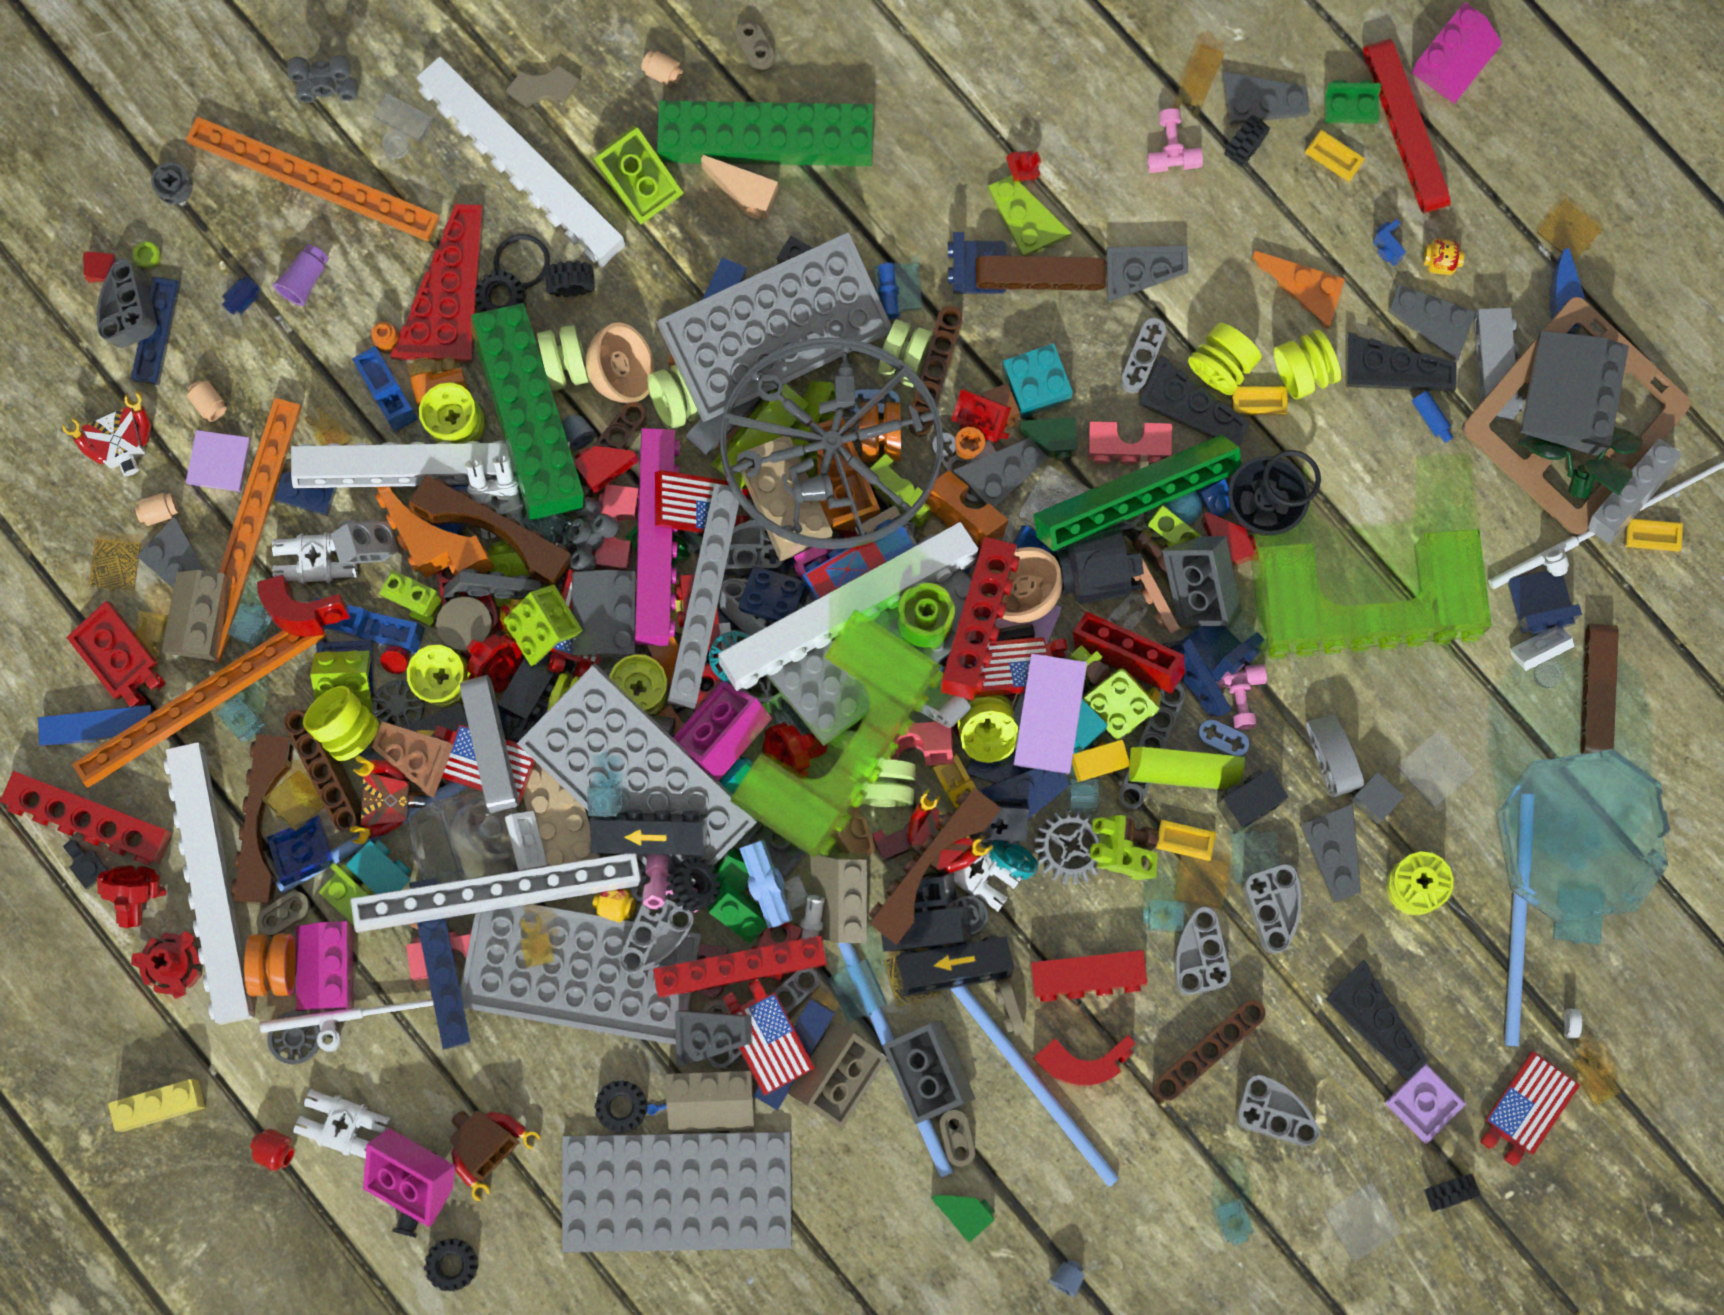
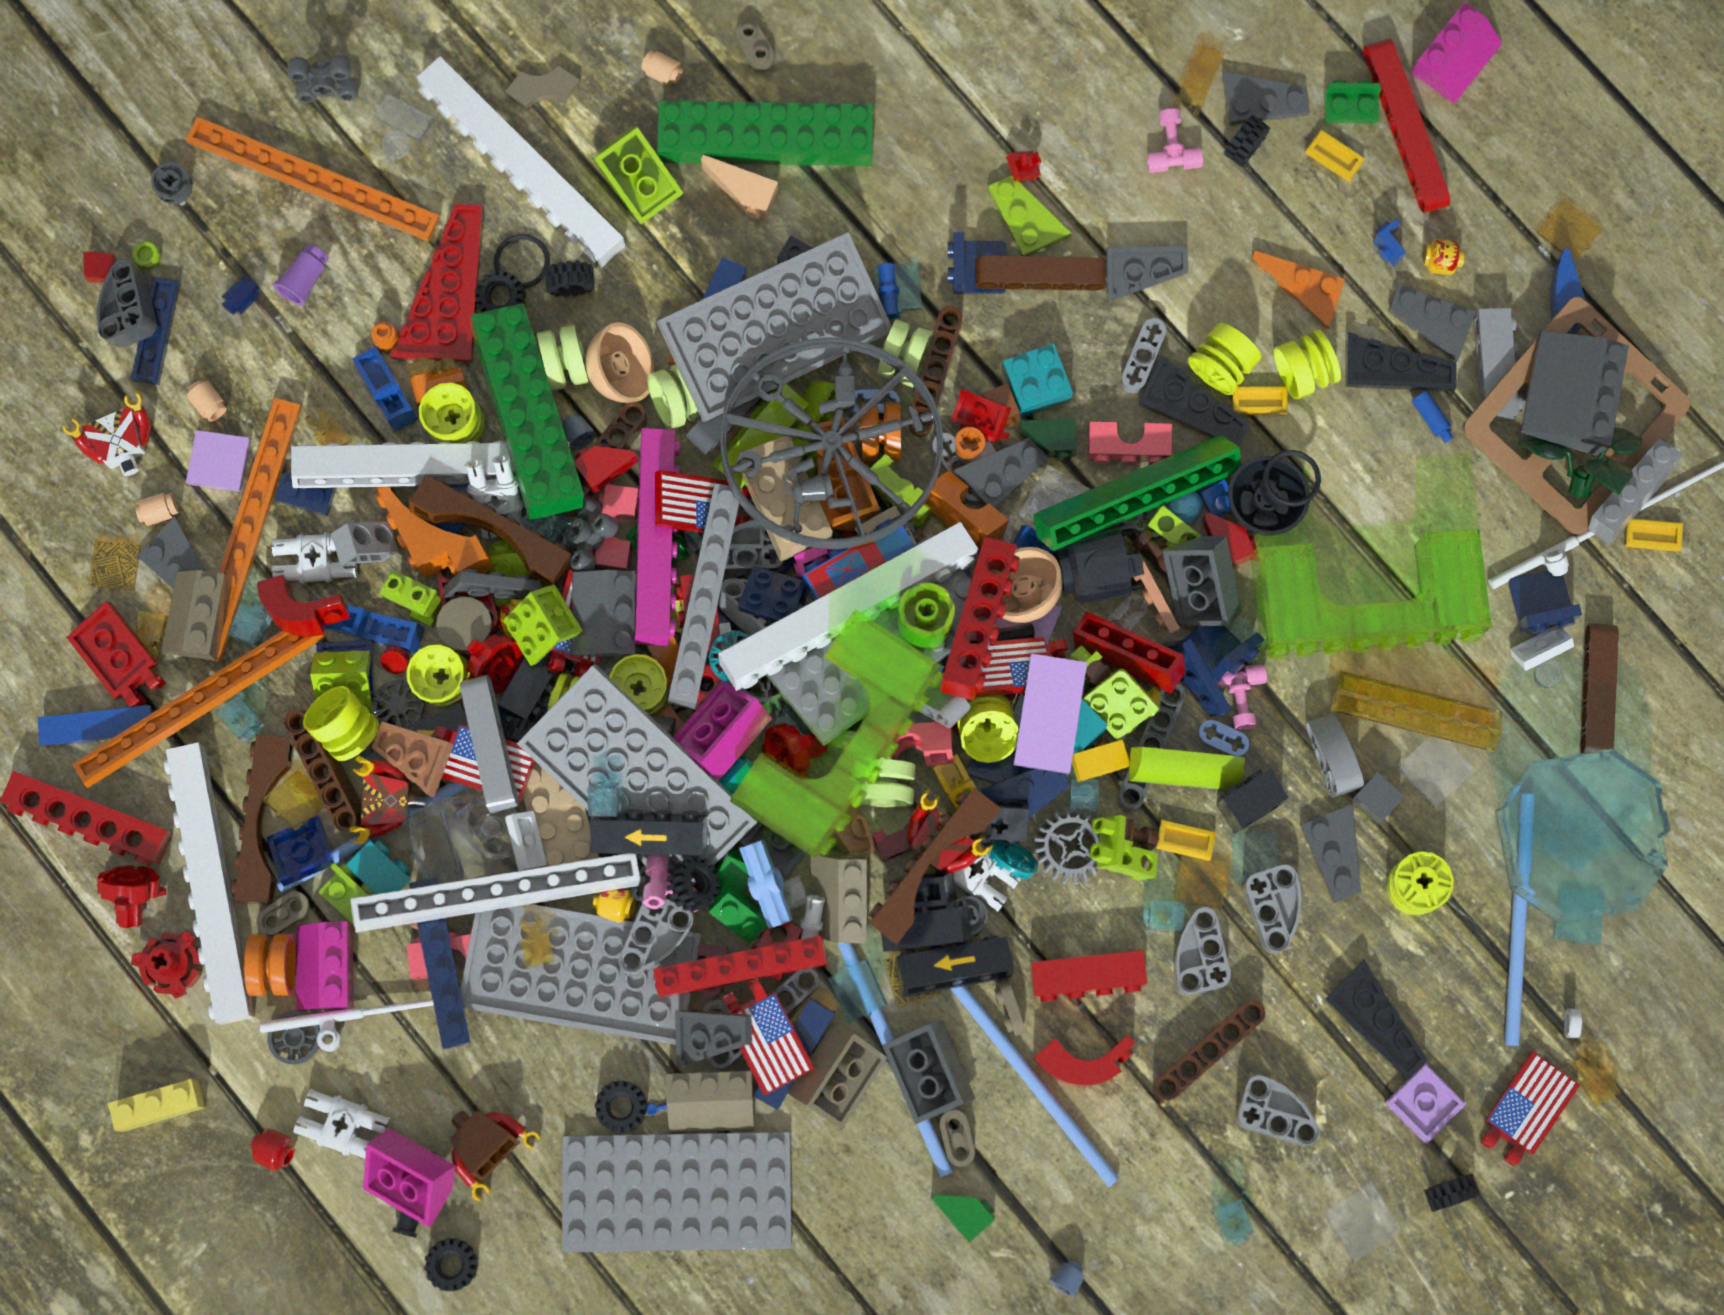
(86, 866): black plate -> none
(1417, 711): none -> clear yellow brick

